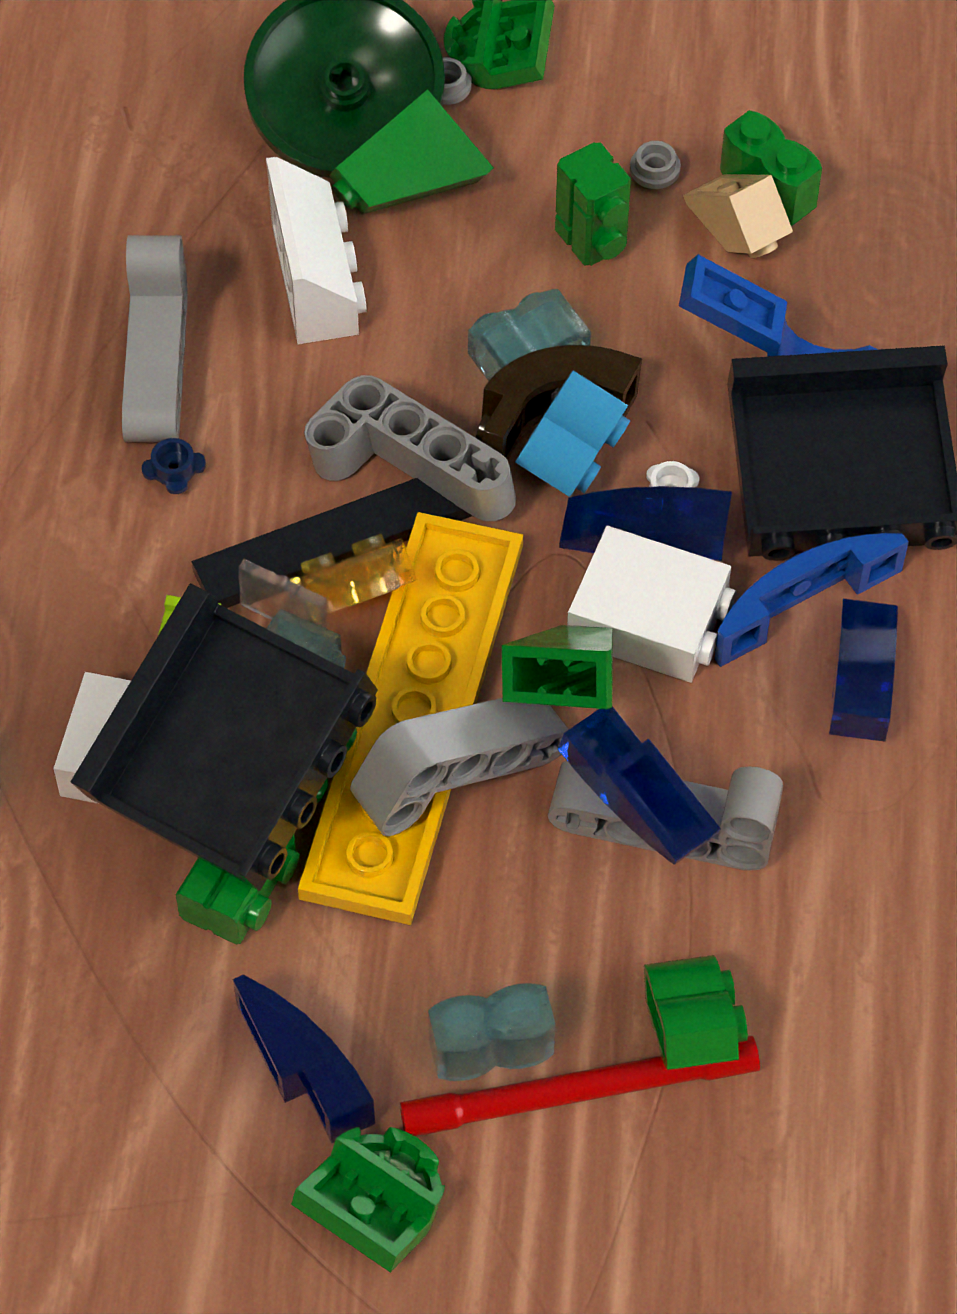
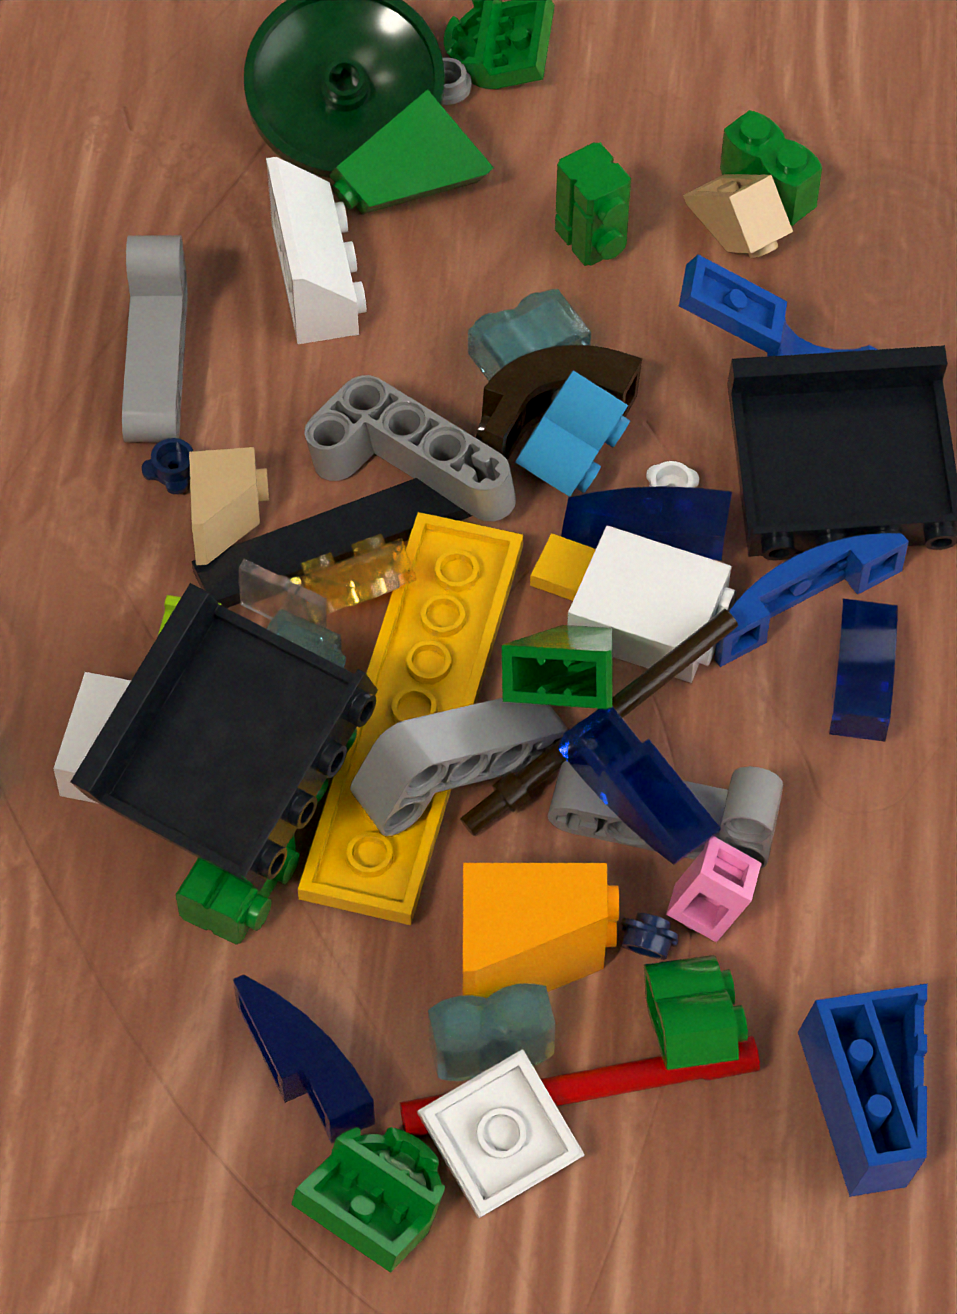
(224, 498): none -> tan slope
(500, 1133): none -> white tile
(514, 790): none -> dark brown bar
(535, 924): none -> light orange slope
(561, 566): none -> yellow tile
(648, 936): none -> dark blue plate
(655, 165): light grey plate -> none
(714, 889): none -> bright pink brick
(870, 1083): none -> blue wedge

